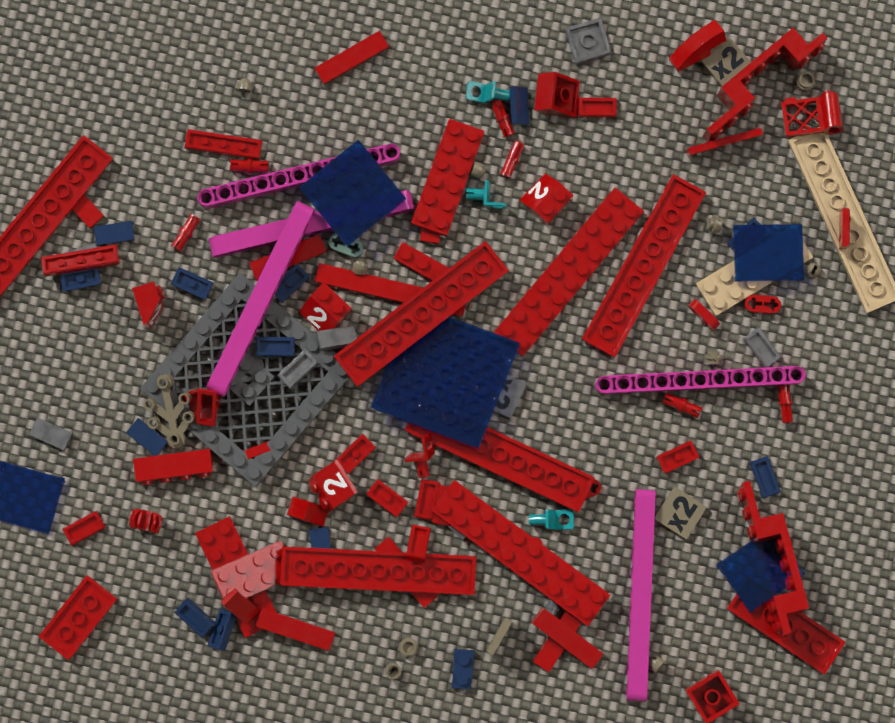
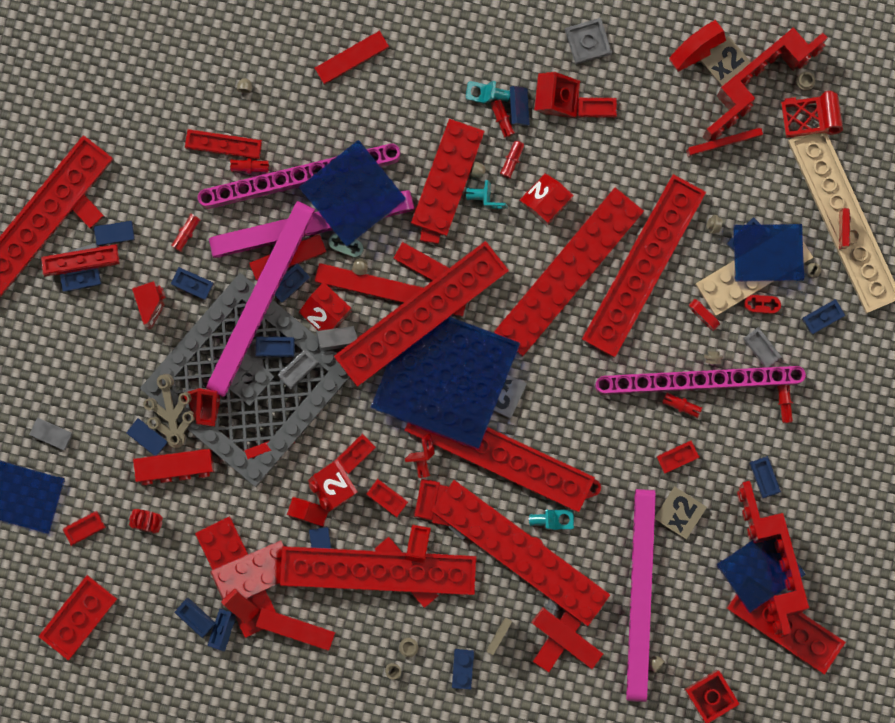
(823, 317): none -> dark blue plate

